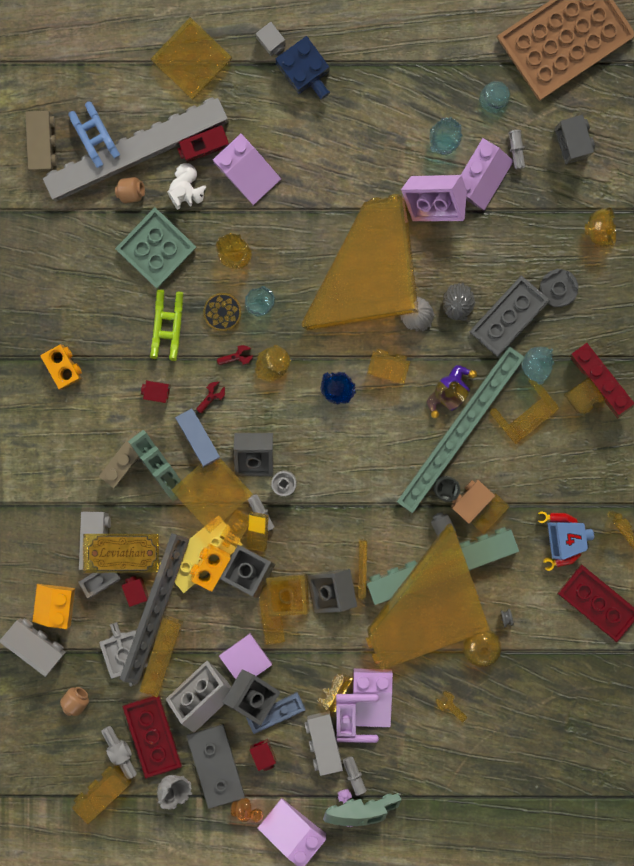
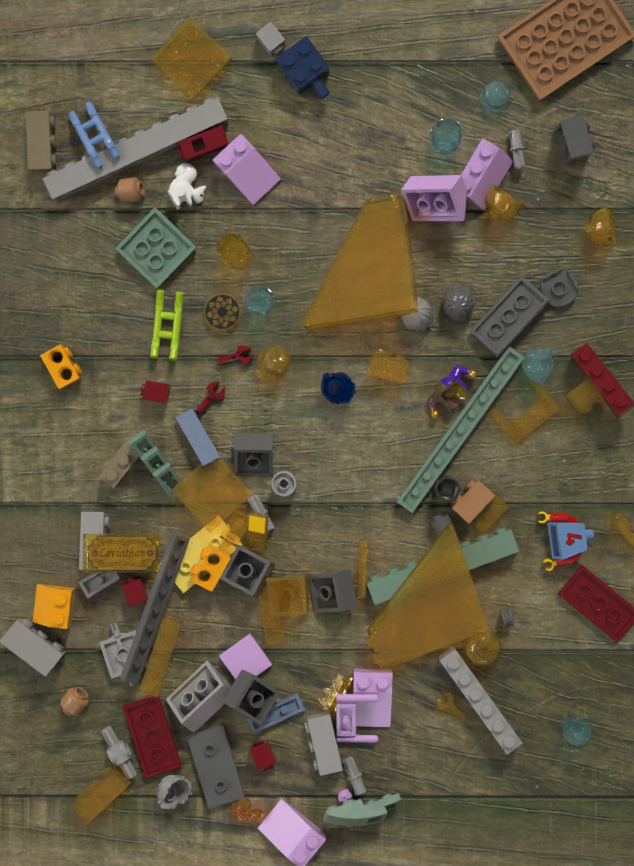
(480, 700): none -> light grey brick
(501, 203): none -> clear yellow cylinder
(576, 731): none -> clear light blue hair

